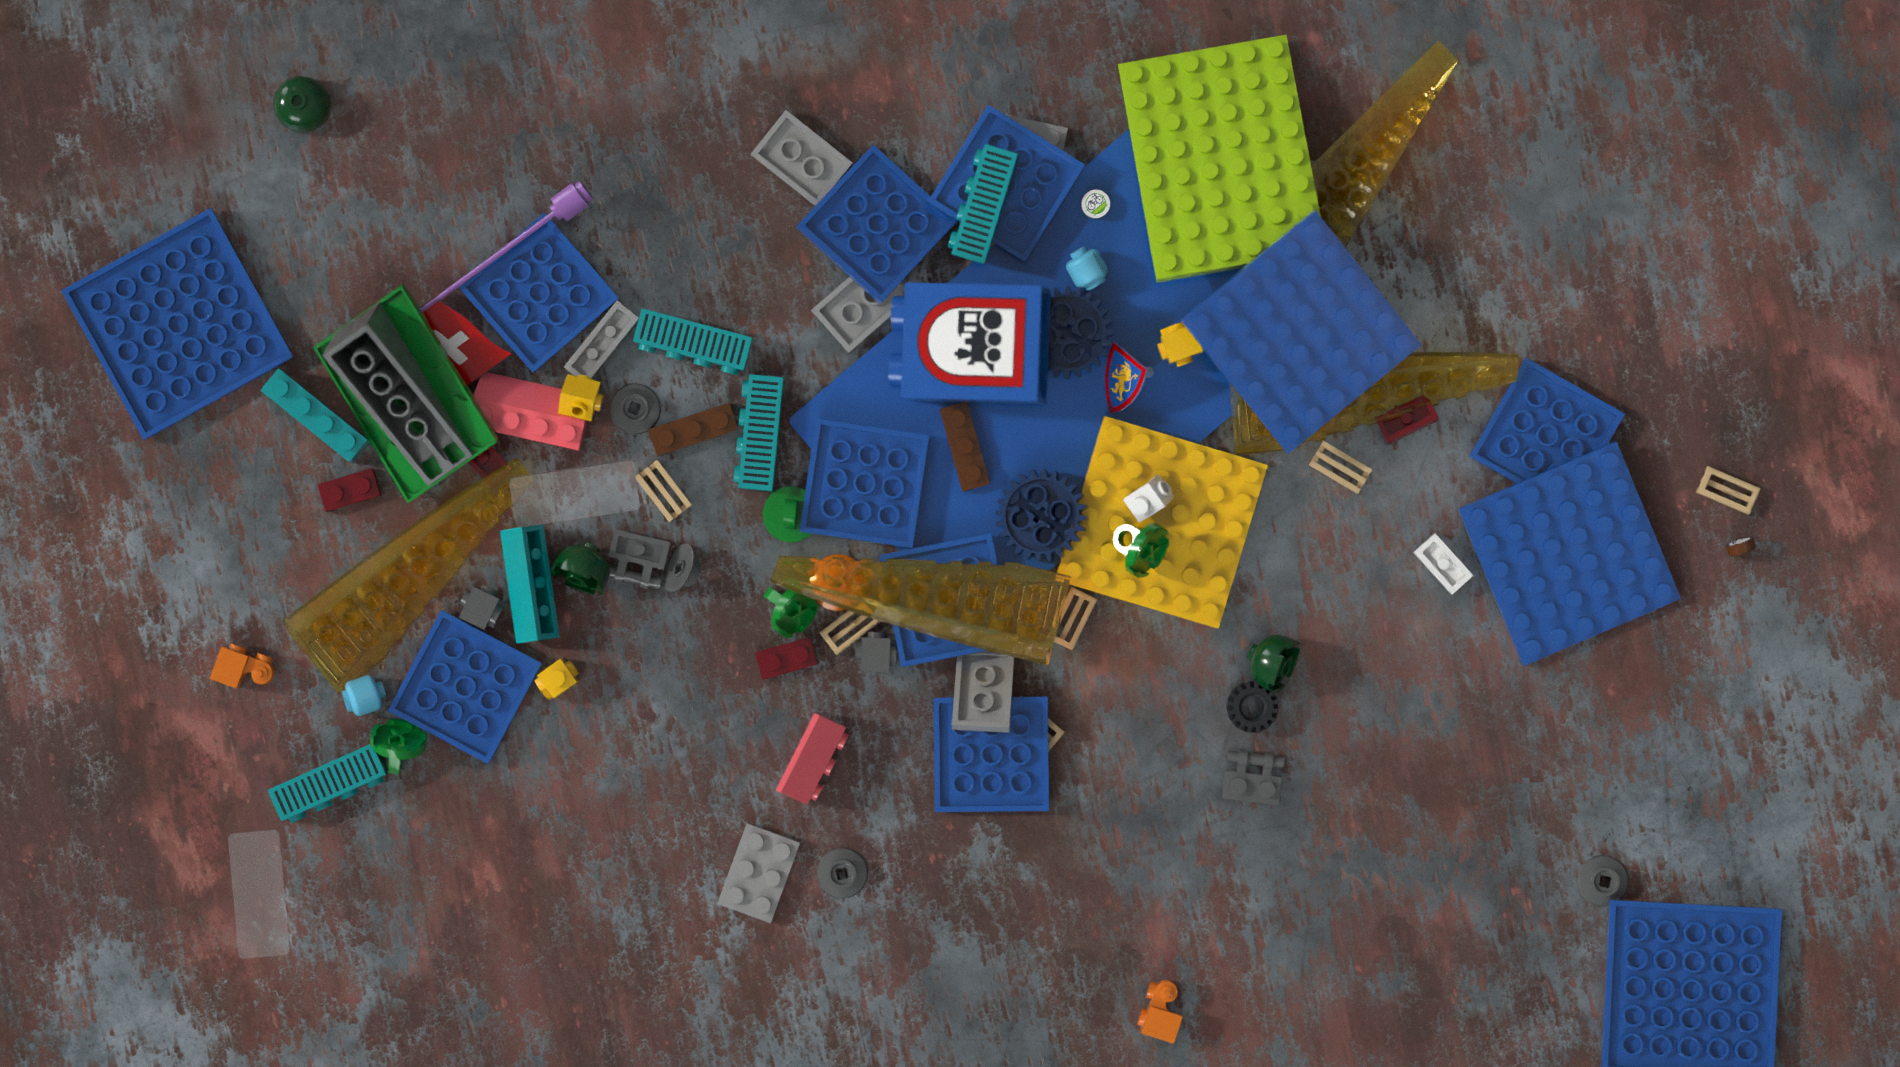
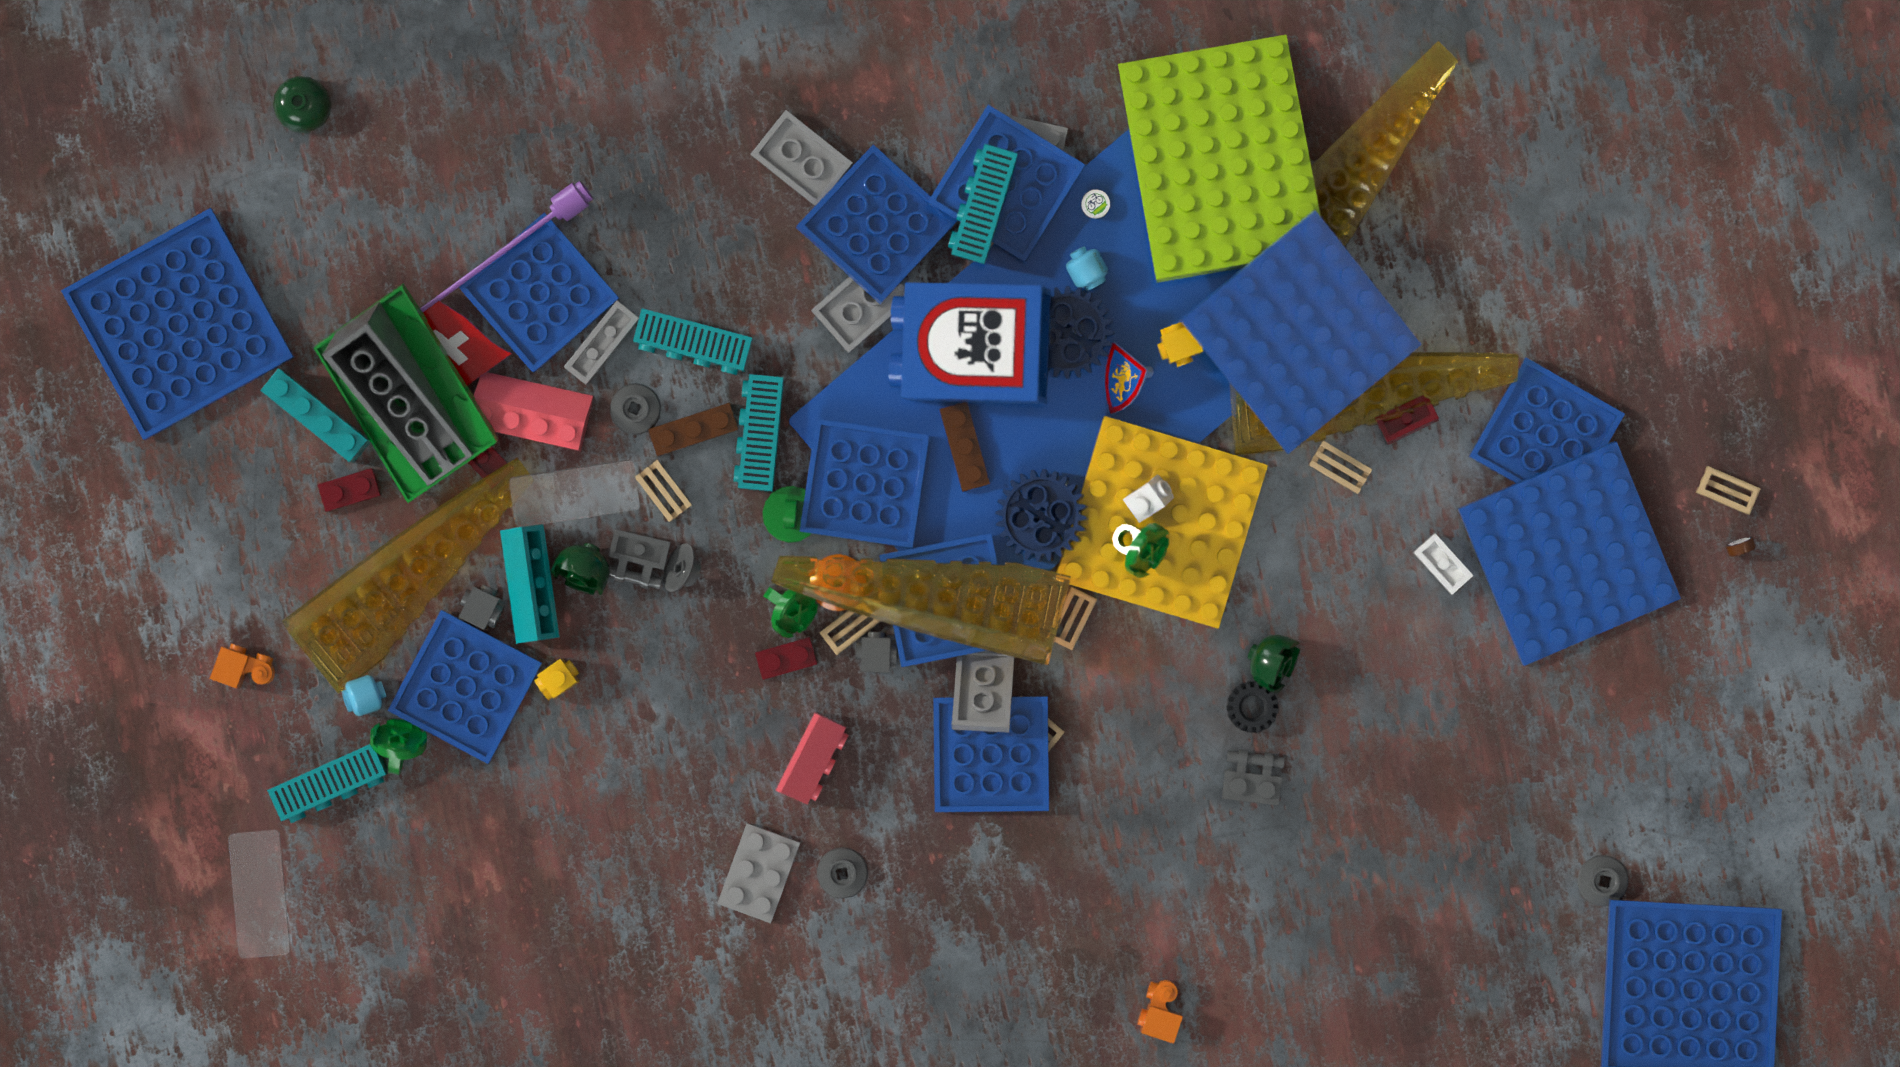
(580, 397): yellow brick -> none

